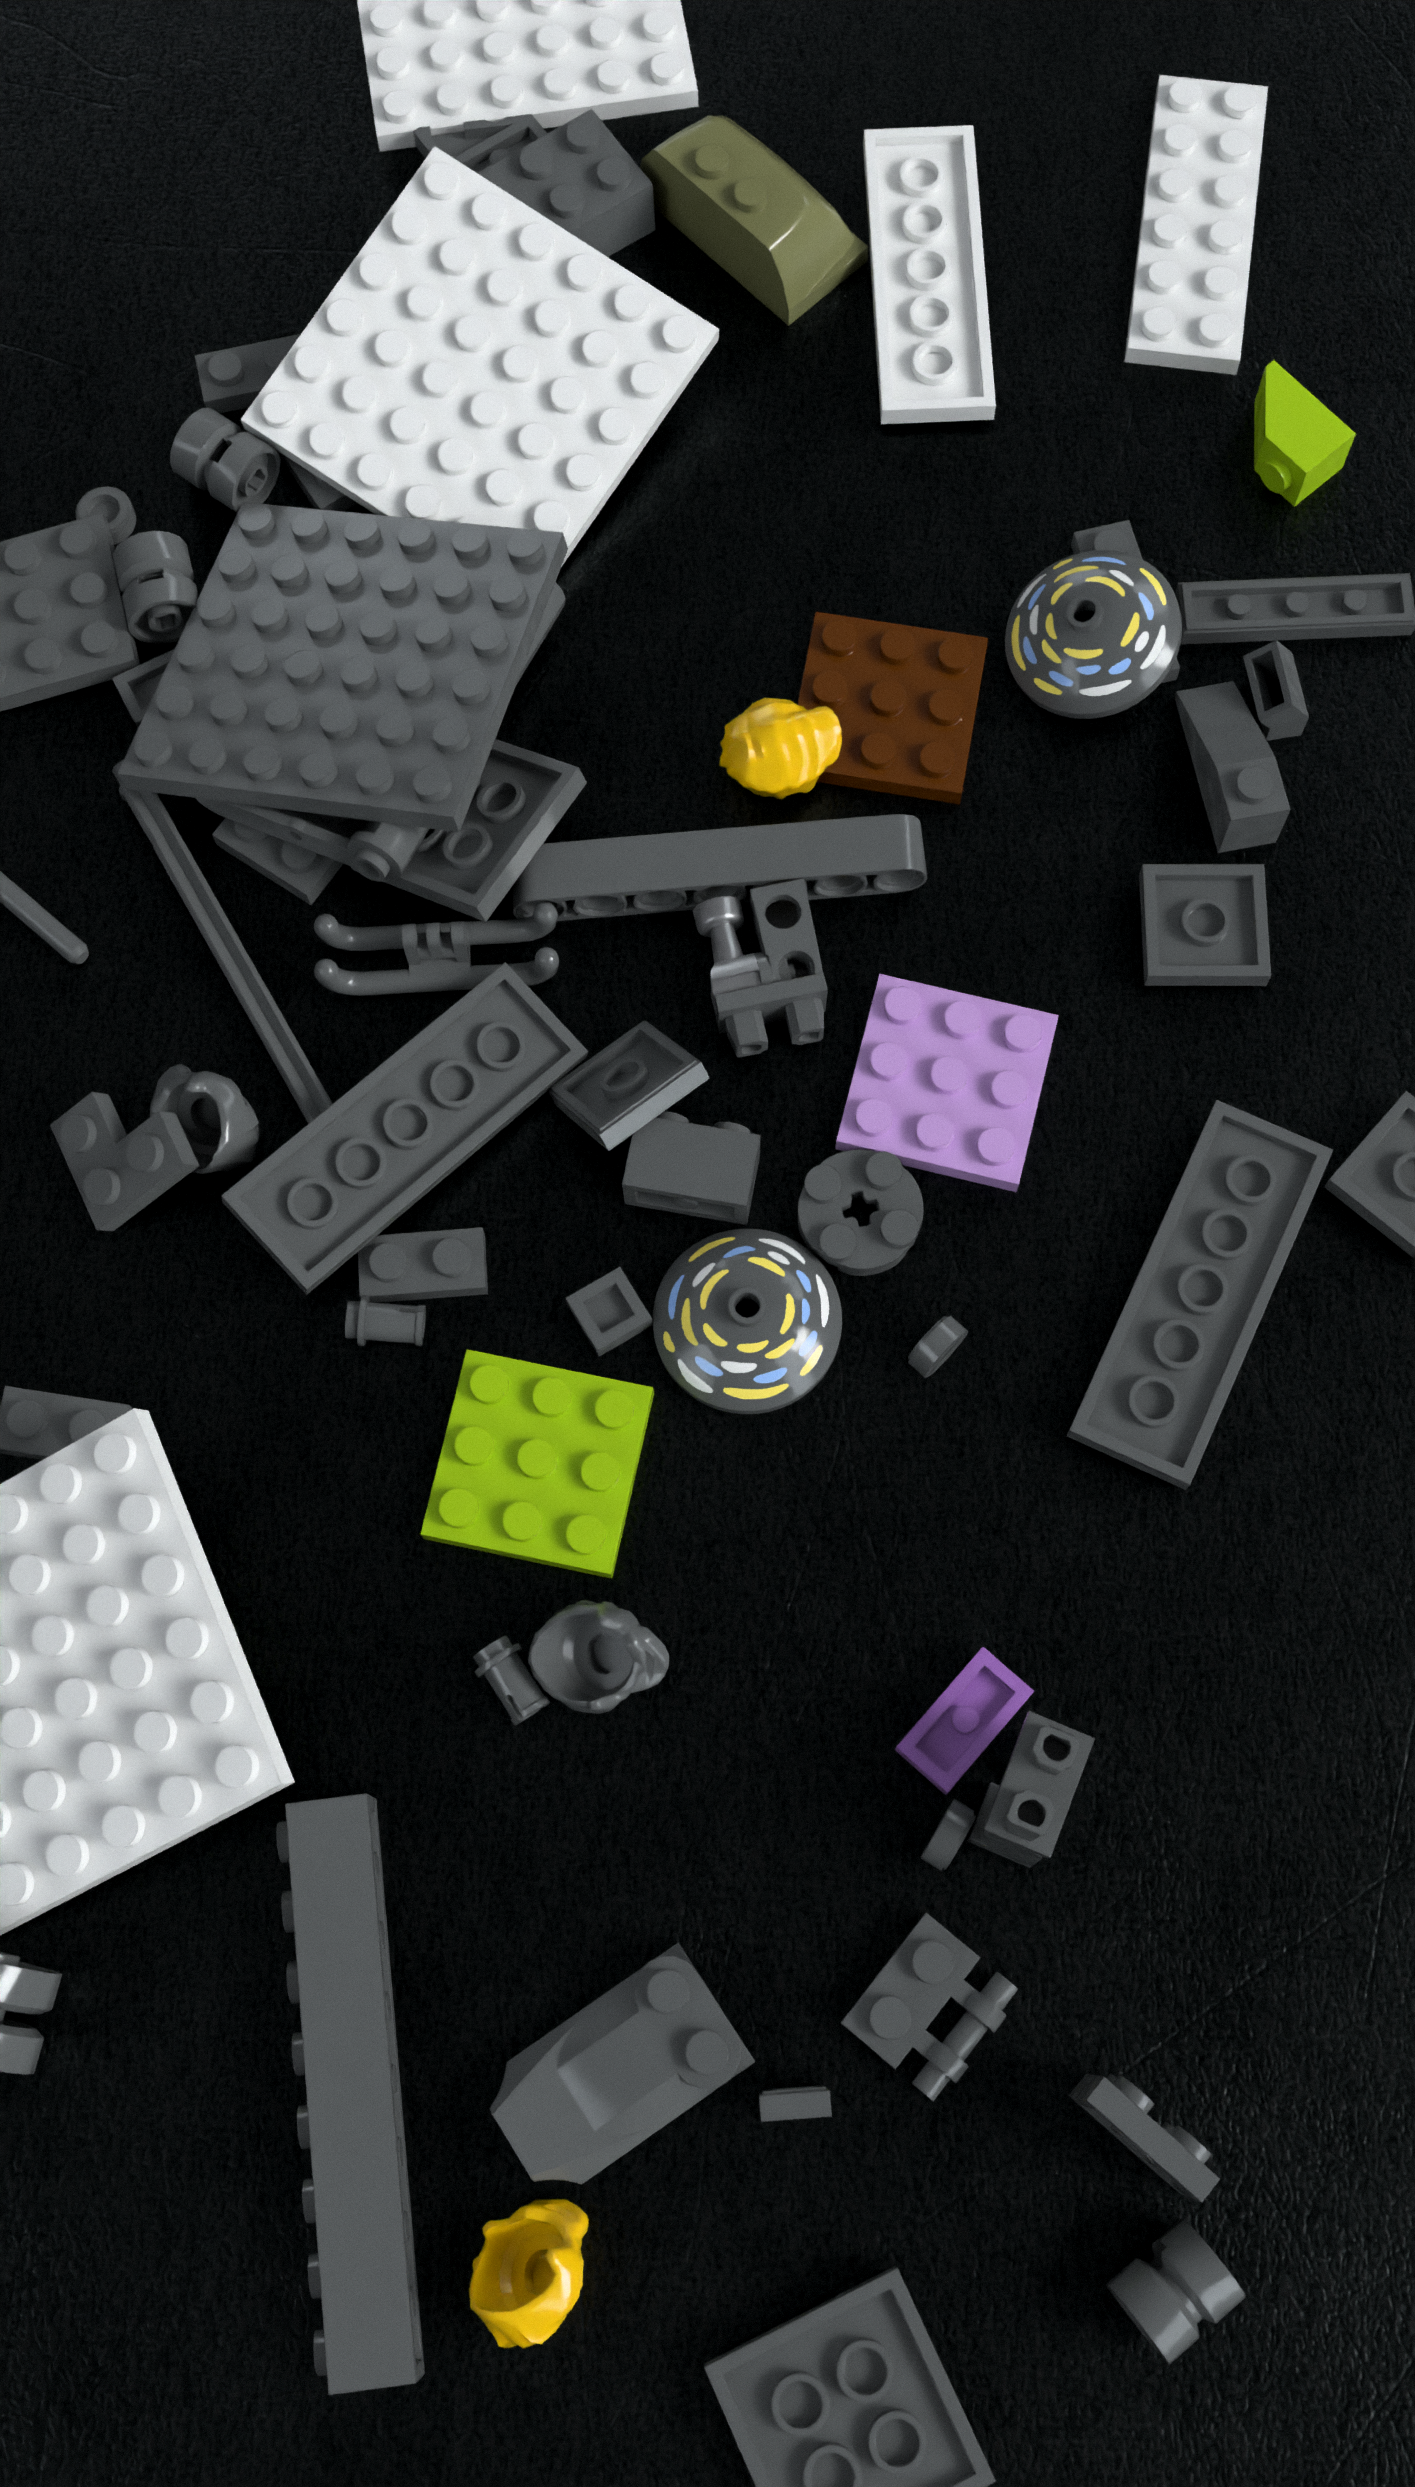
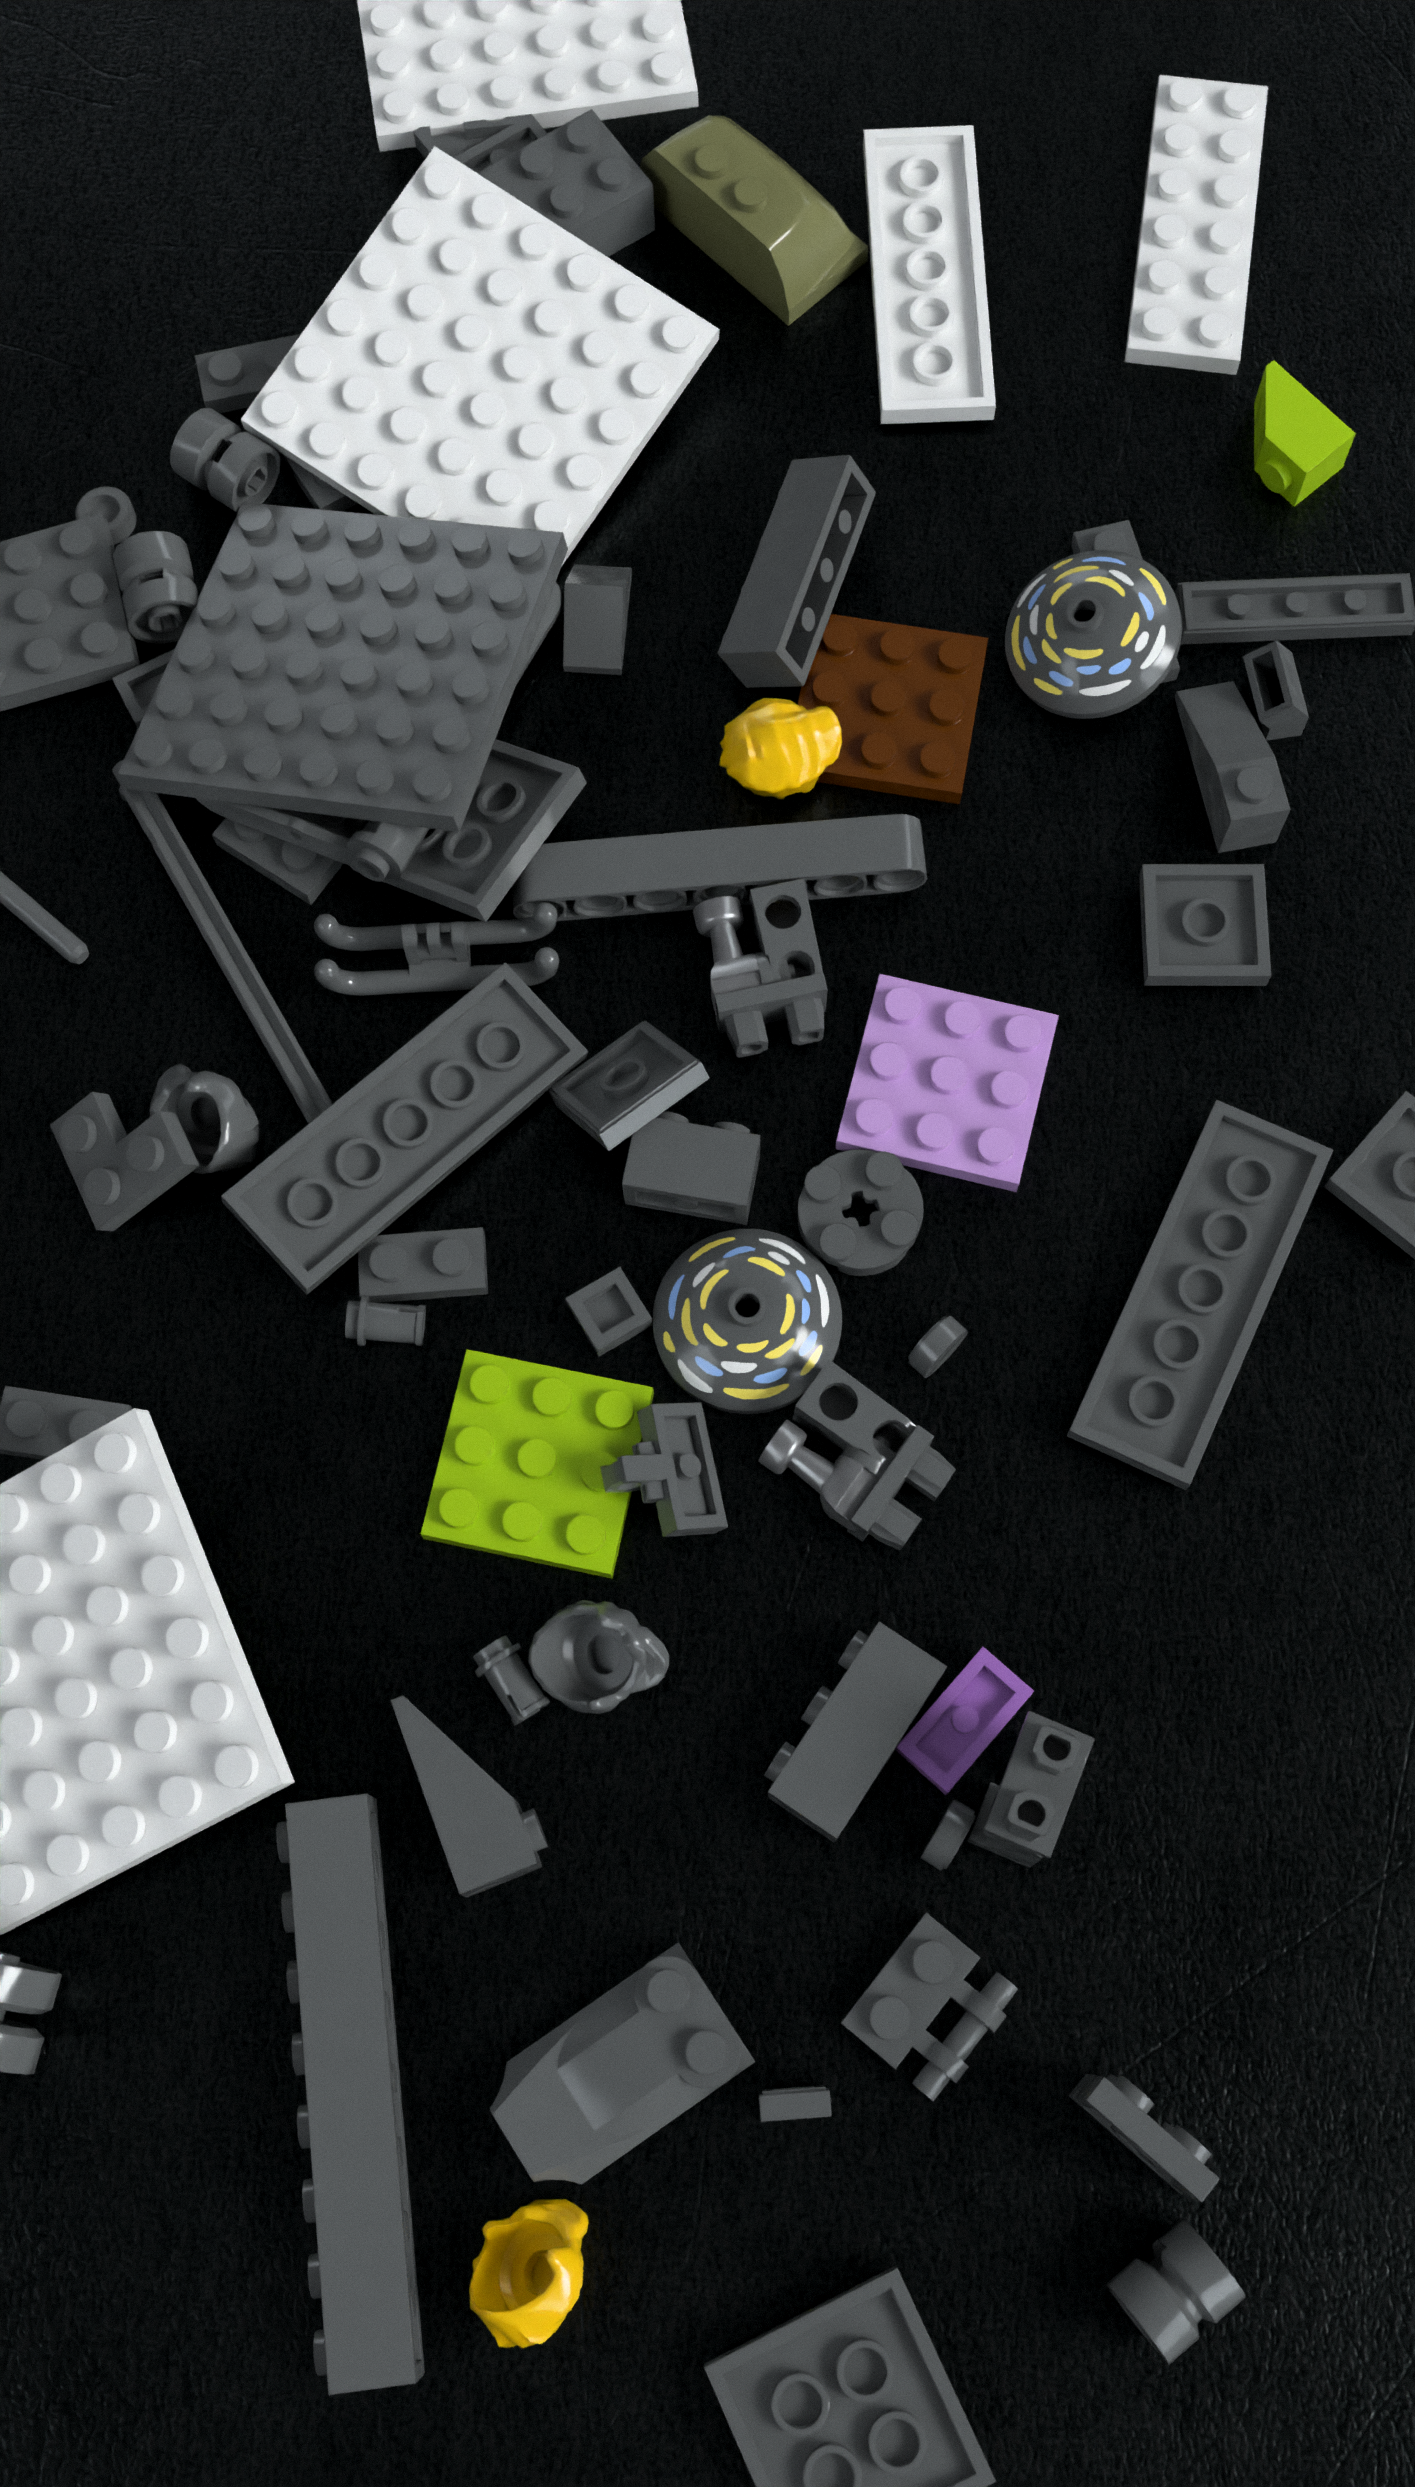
(475, 1818): none -> dark grey slope
(596, 619): none -> dark grey slope
(673, 1470): none -> dark grey hinge
(797, 572): none -> dark grey brick
(853, 1729): none -> dark grey brick
(877, 1457): none -> dark grey hips

